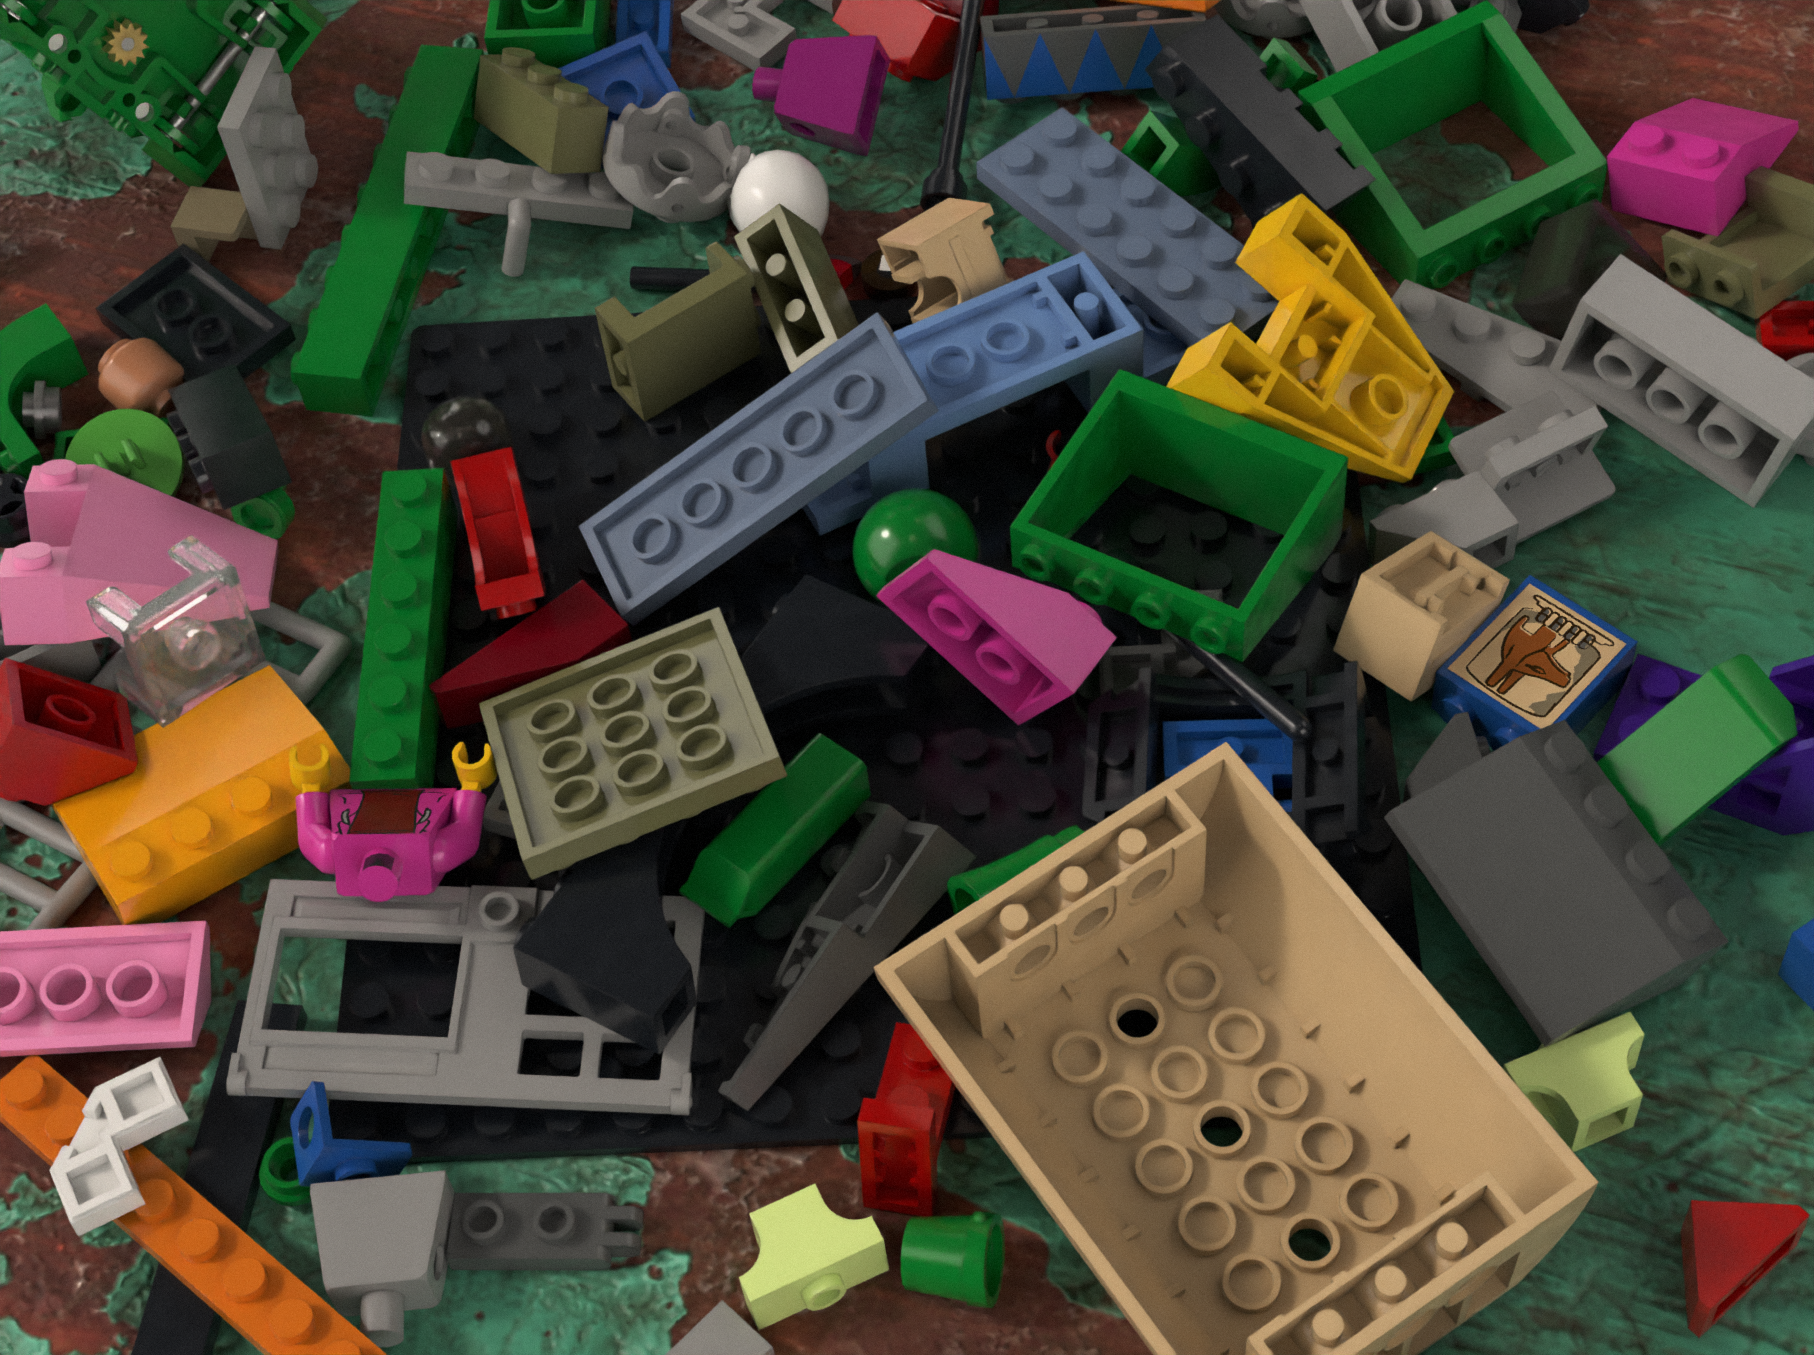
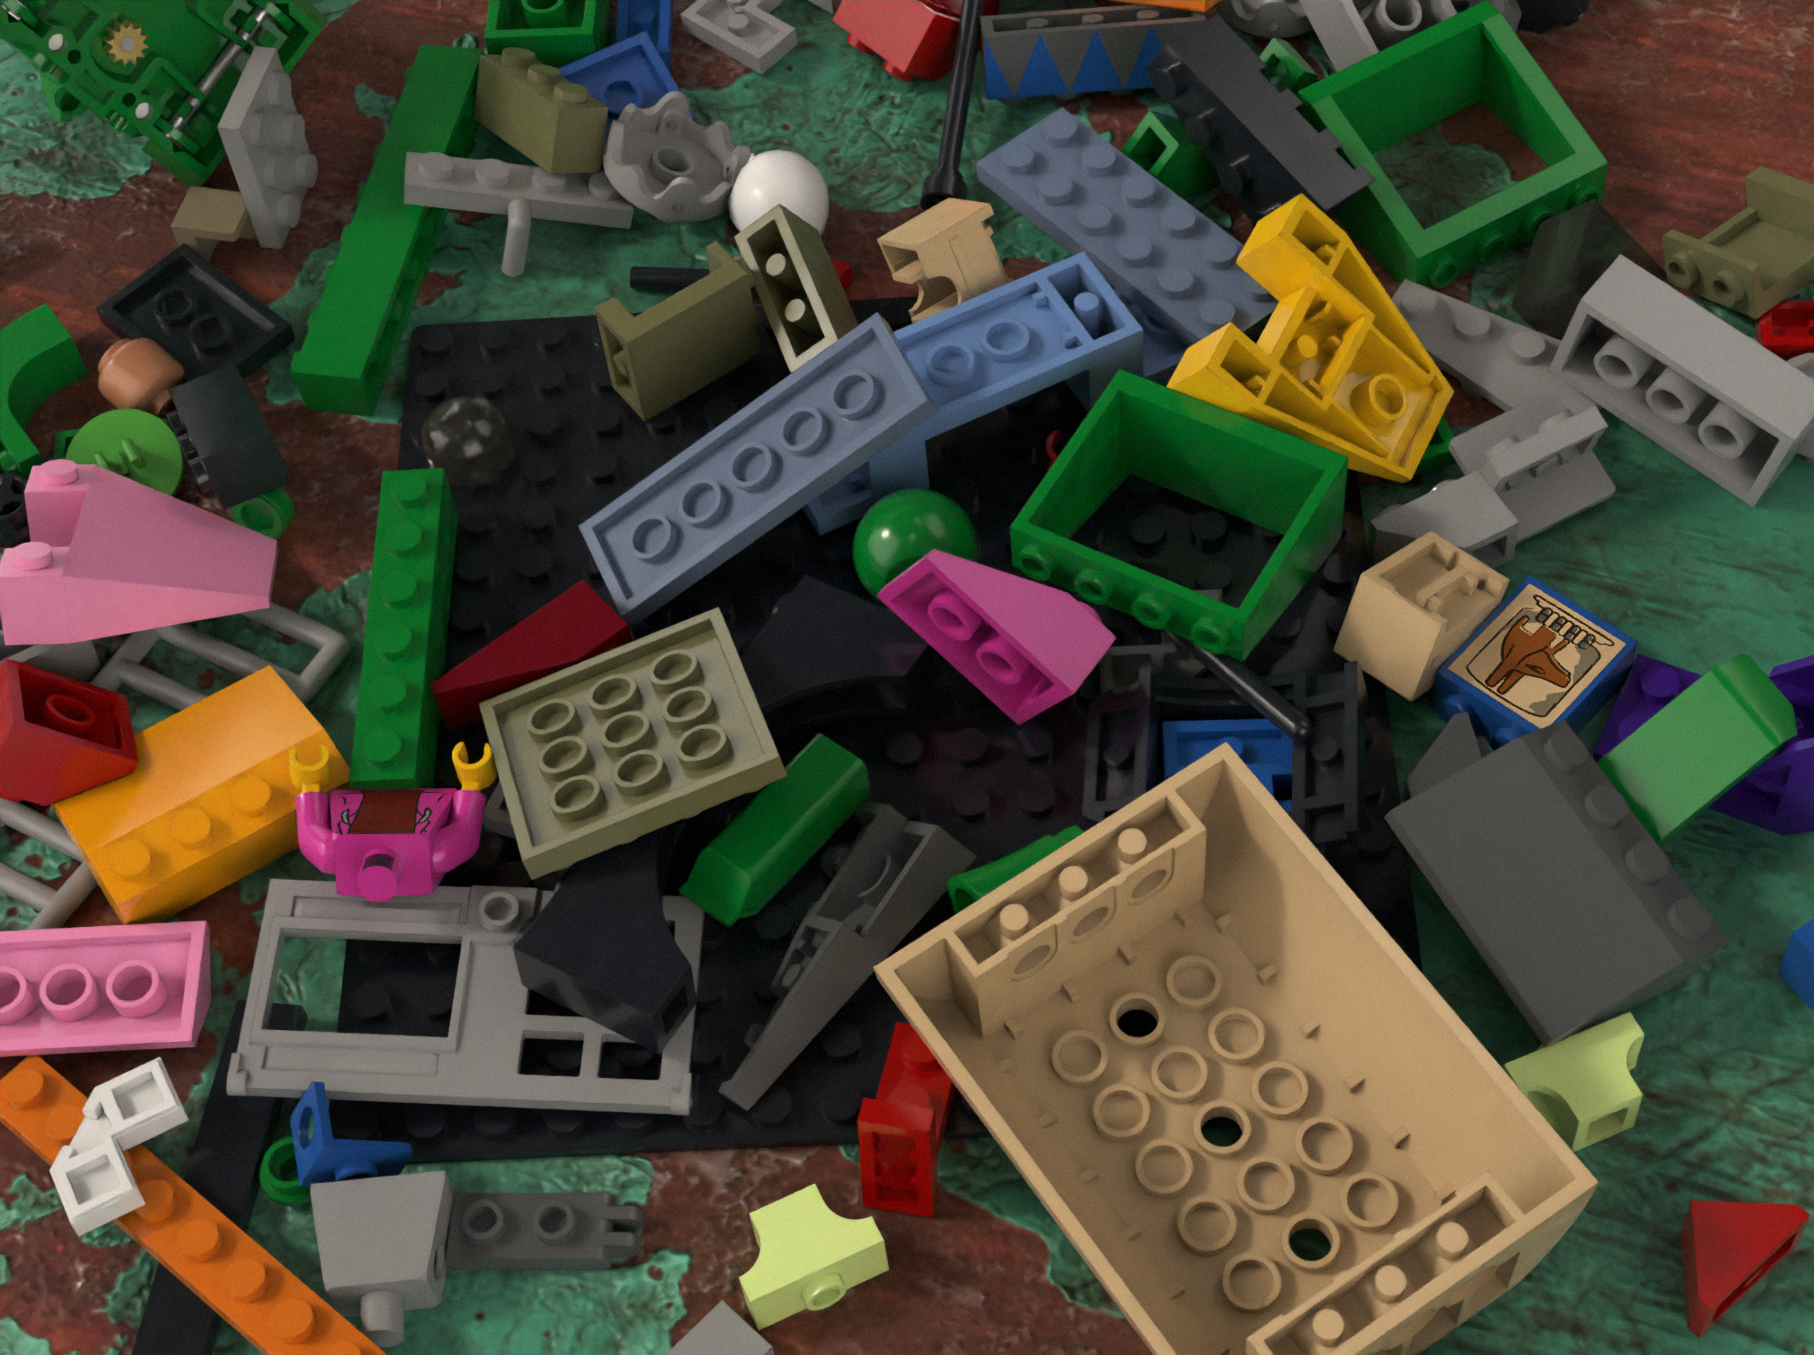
(42, 409): flat silver plate -> none
(184, 639): clear panel -> none
(499, 532): red arch -> none
(828, 90): magenta torso -> none
(878, 279): dark brown tile -> none
(955, 1257): green piece -> none
(1693, 162): dark pink slope -> none

